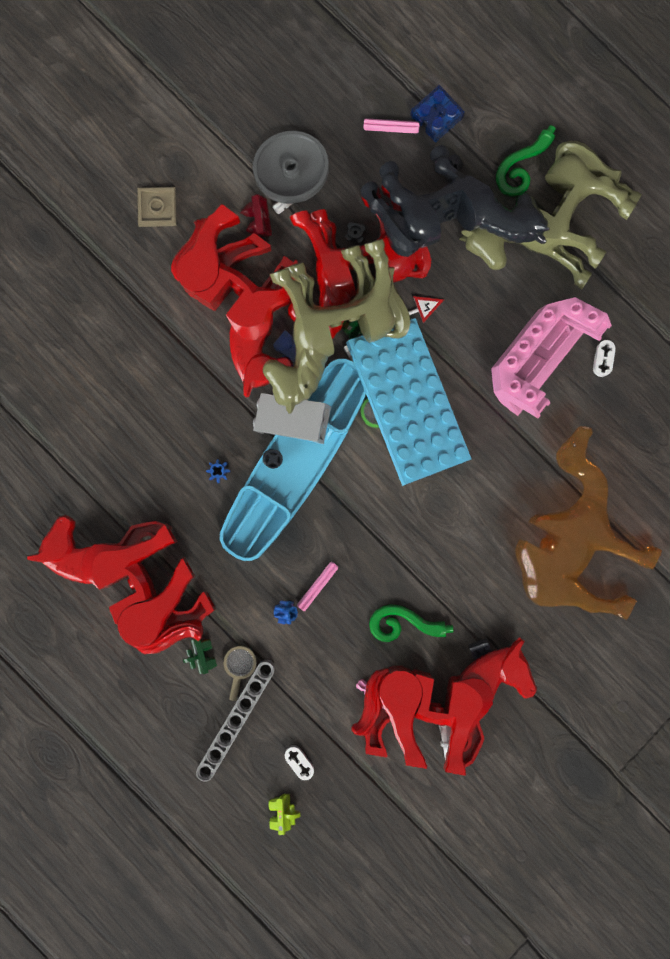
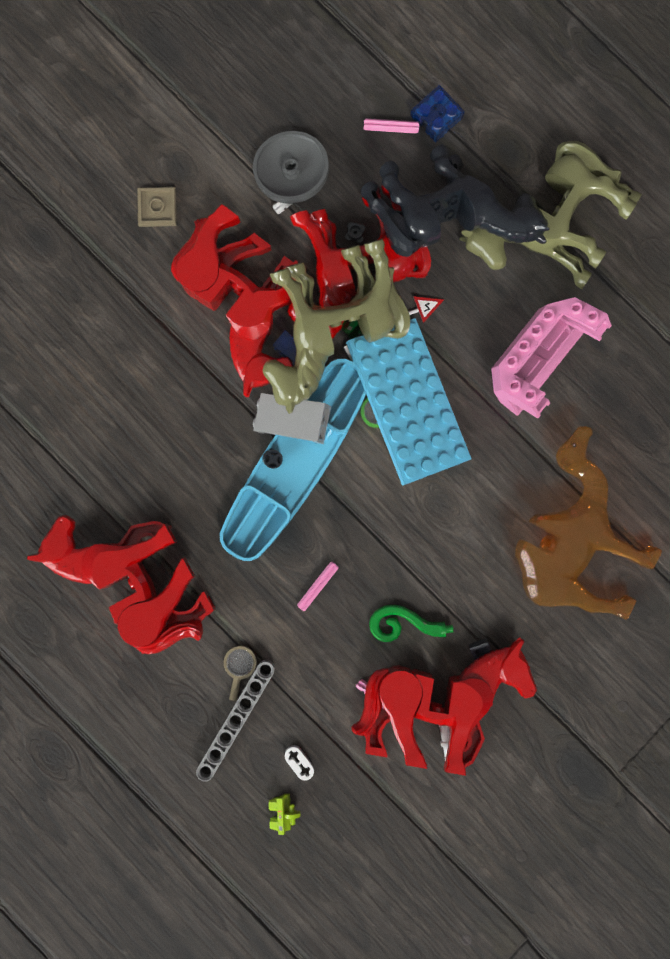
(203, 664): dark green hips -> none
(223, 470): blue gear -> none
(259, 209): dark red tile -> none
(285, 612): blue gear -> none
(543, 142): green plant -> none
(599, 357): white beam -> none

